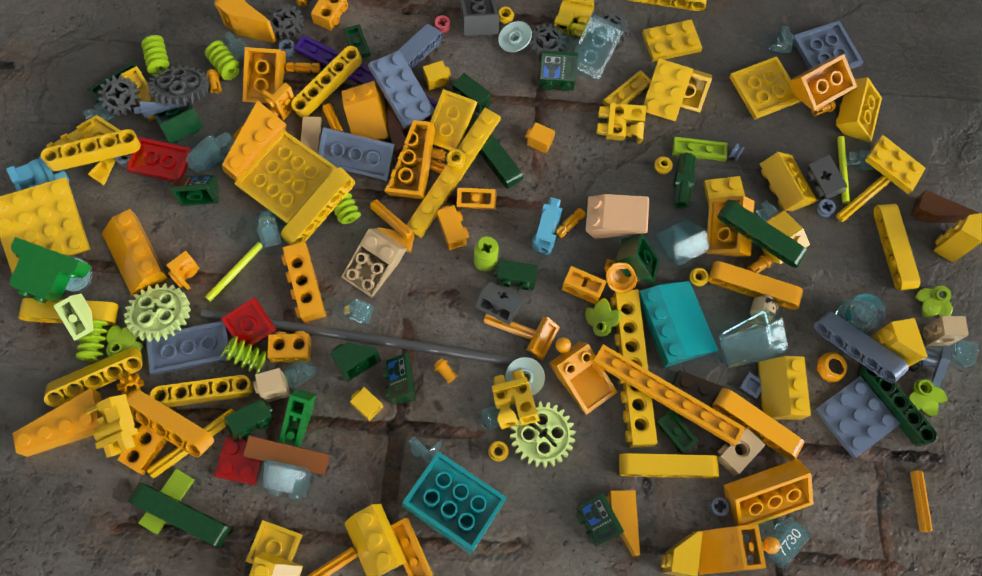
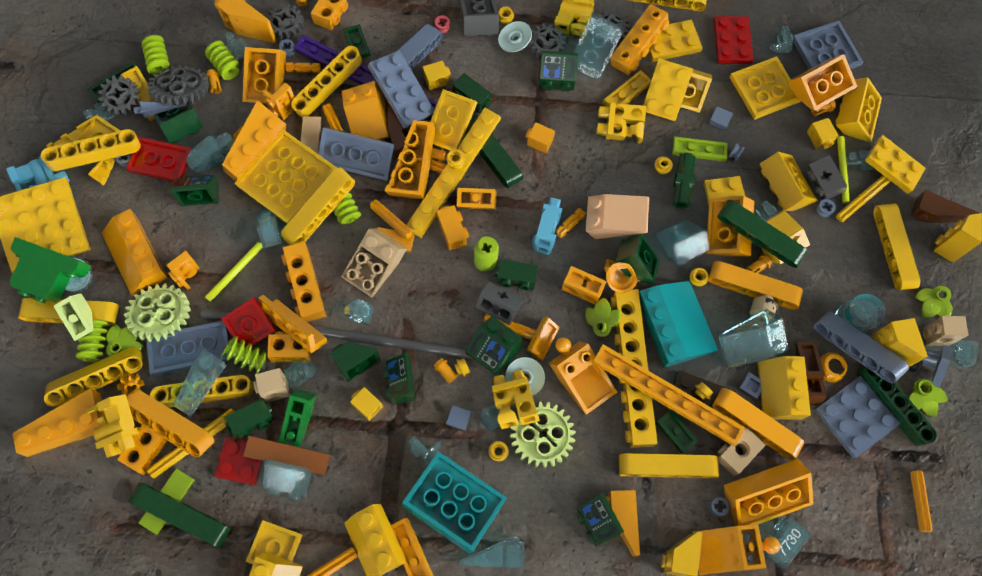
(198, 382): none -> clear light blue slope
(292, 324): none -> light orange fence
(458, 418): none -> sand blue tile
(461, 367): none -> yellow plate
(494, 345): none -> dark green slope
(501, 555): none -> clear light blue slope
(639, 39): none -> light orange brick
(703, 391): none -> yellow plate
(720, 118): none -> sand blue tile
(733, 40): none -> red plate
(814, 371): none -> reddish brown slope
(822, 134): none -> yellow brick

